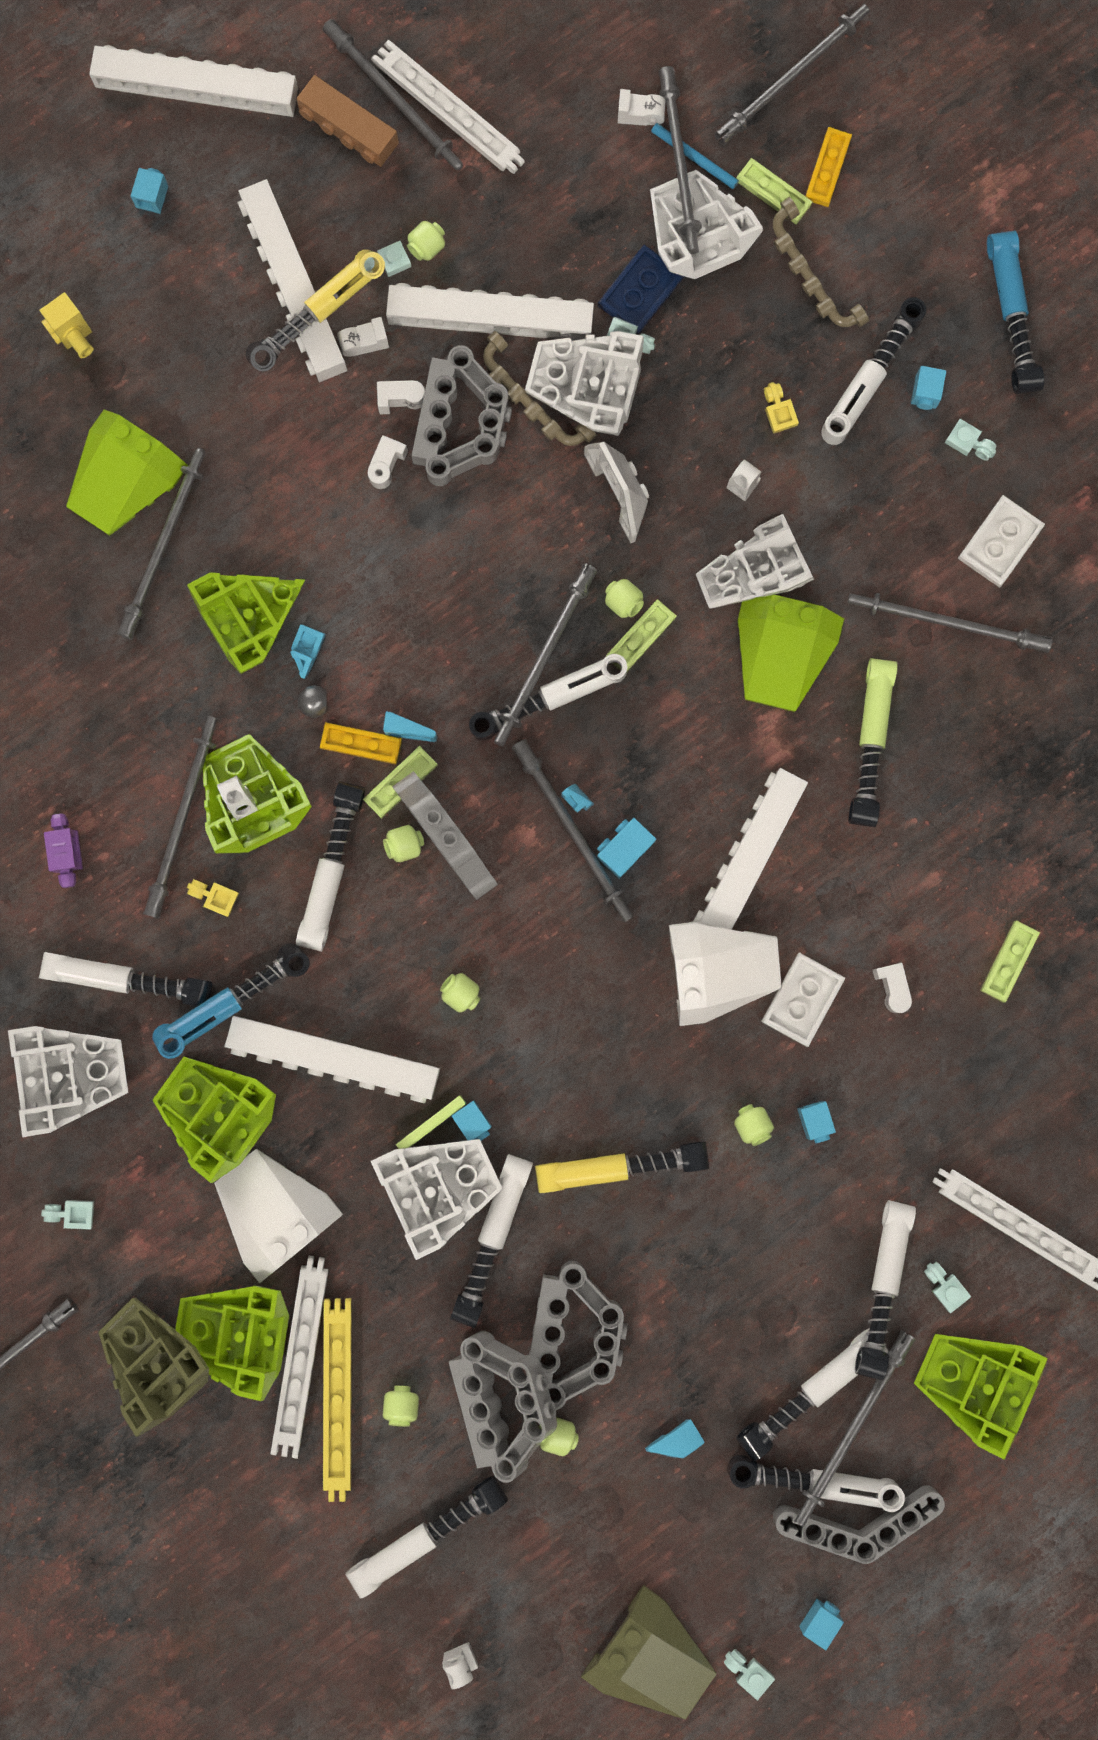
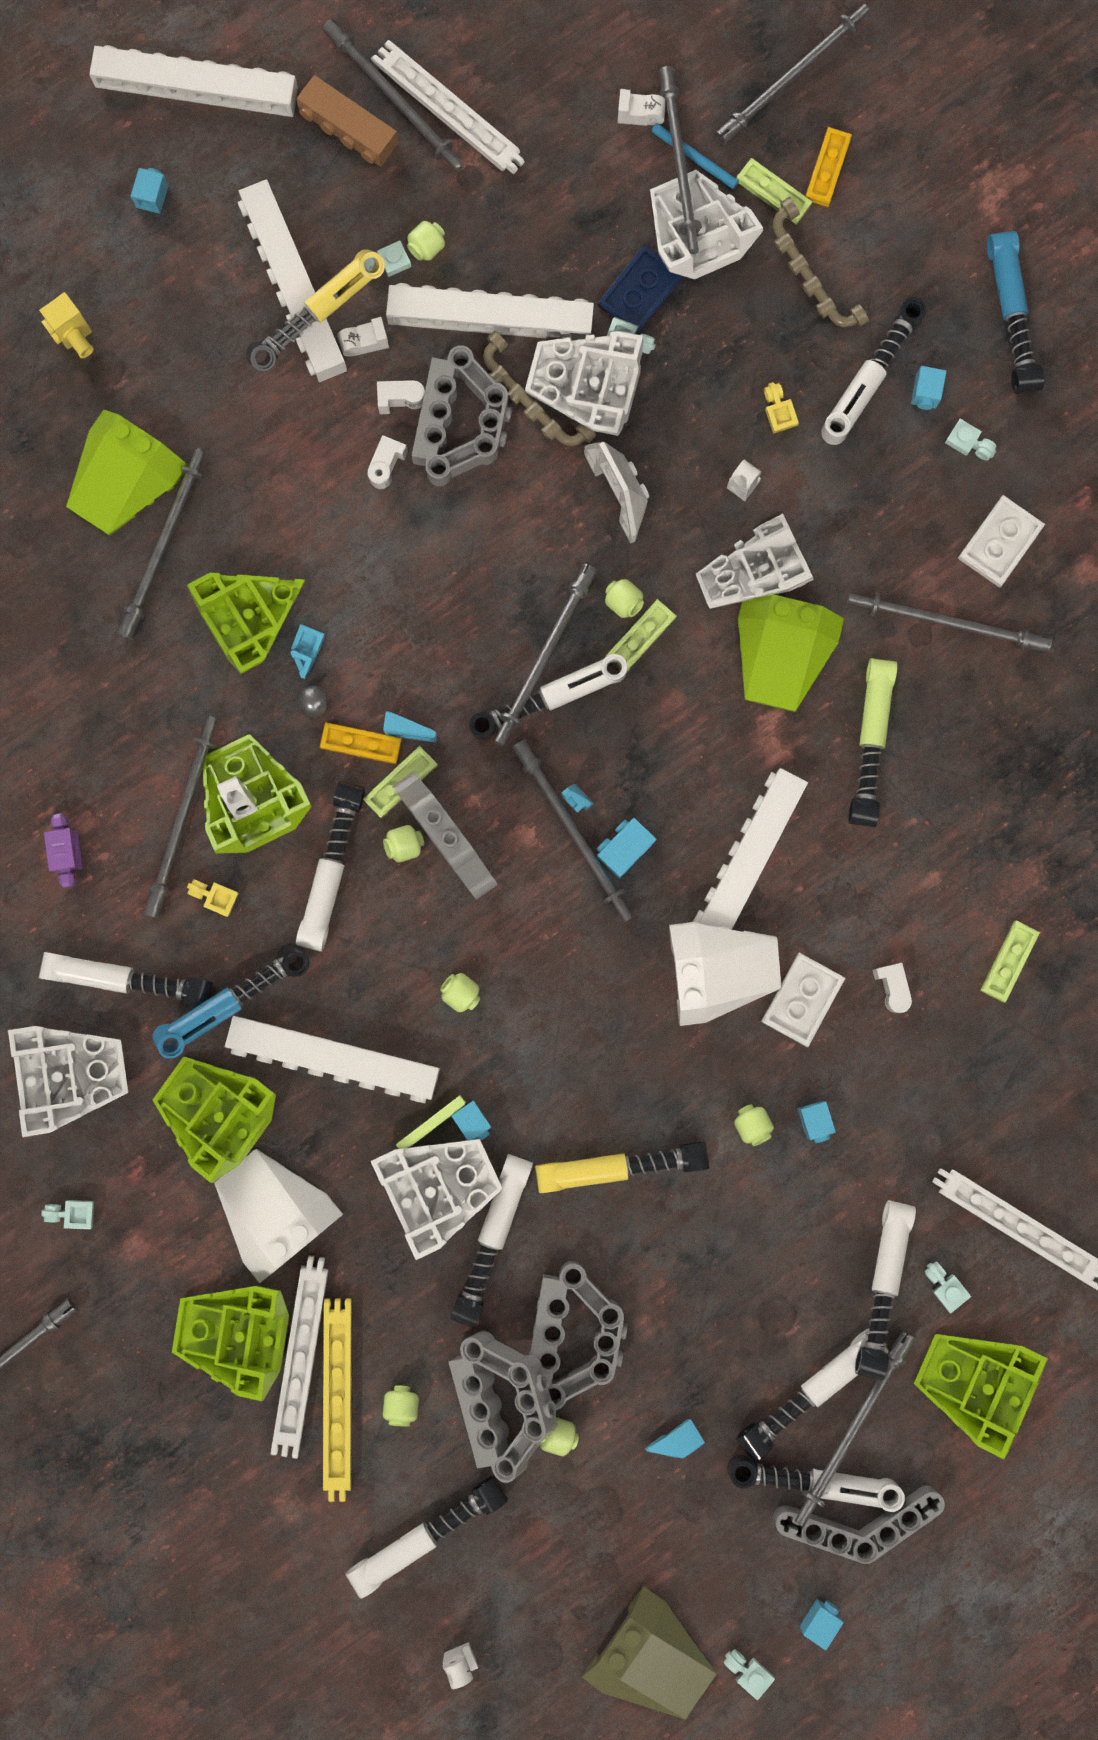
(151, 1366): olive wedge -> none

